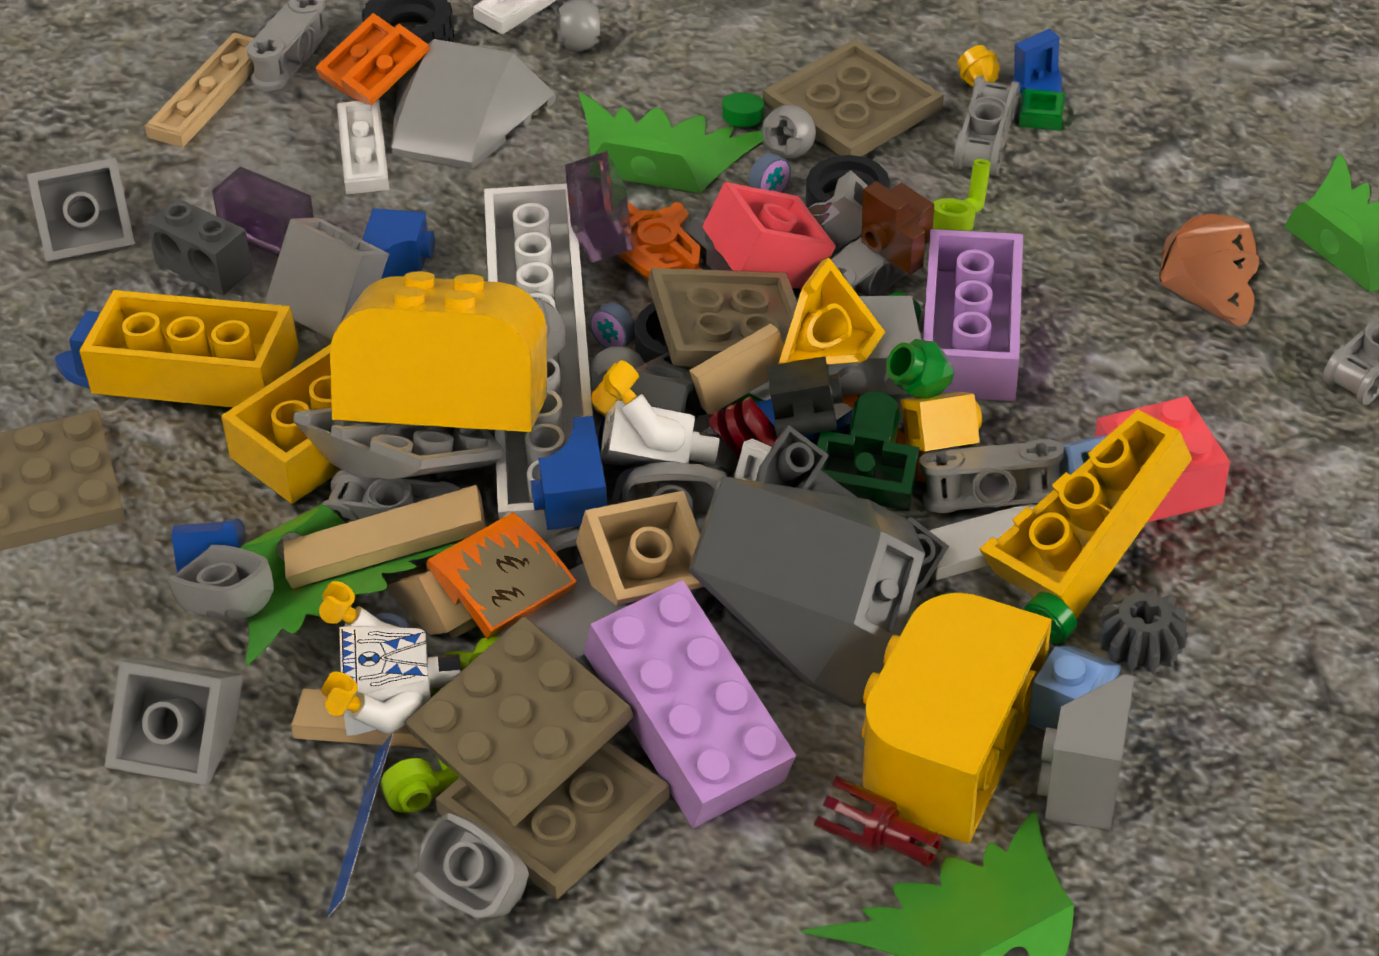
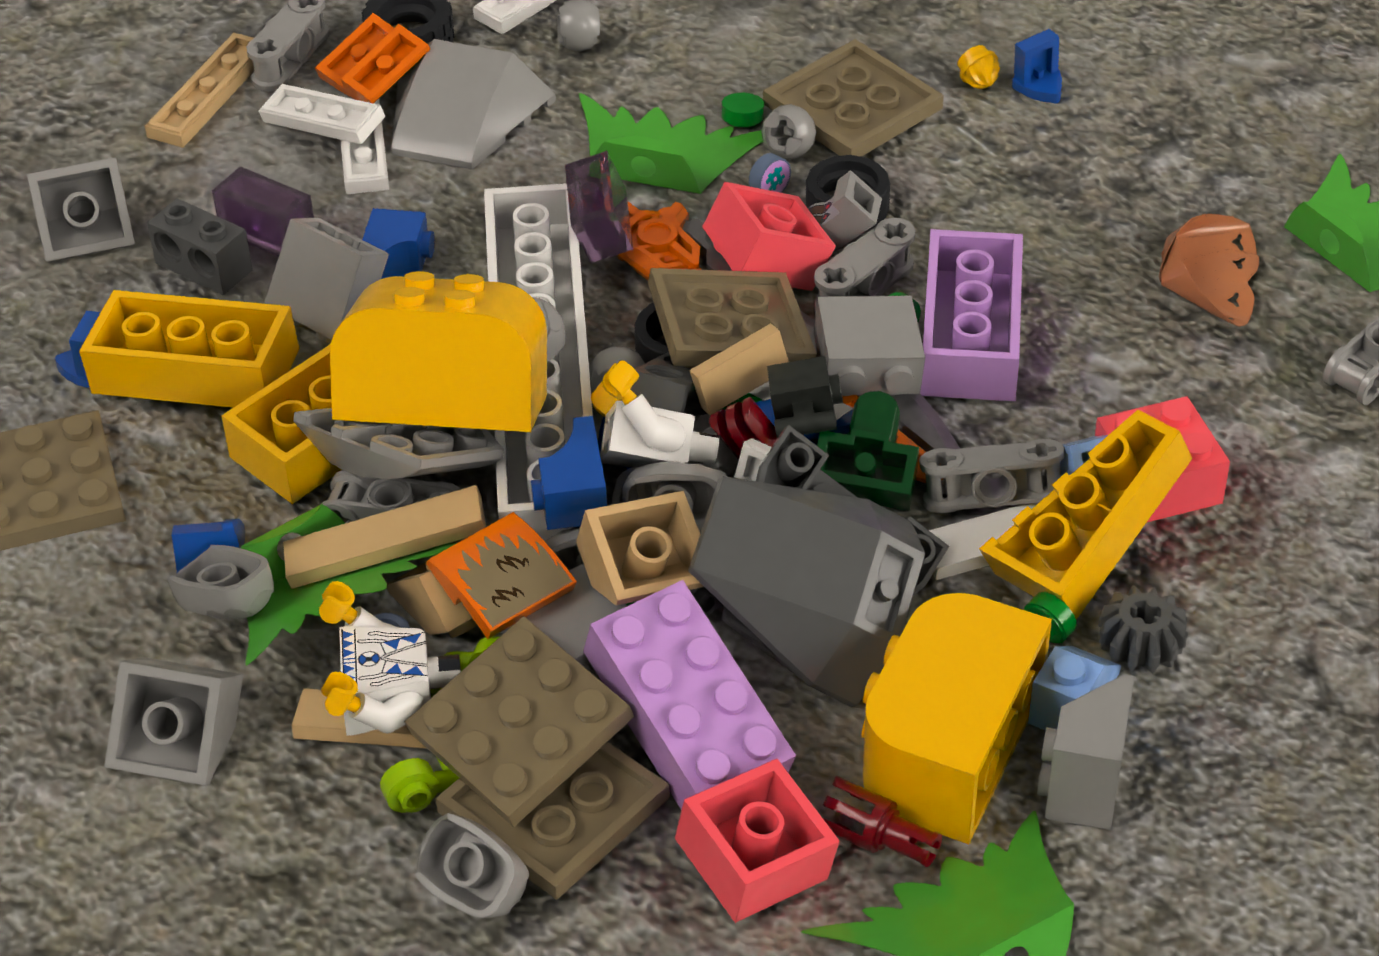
(322, 113): none -> white tile
(359, 826): blue sticker -> none
(612, 325): tile -> none
(756, 840): none -> coral brick
(830, 321): yellow slope -> none
(897, 224): reddish brown brick -> none
(920, 368): green rock -> none
(941, 420): yellow brick -> none
(960, 214): lime plate -> none
(986, 124): light grey piece -> none
(1042, 109): green tile -> none

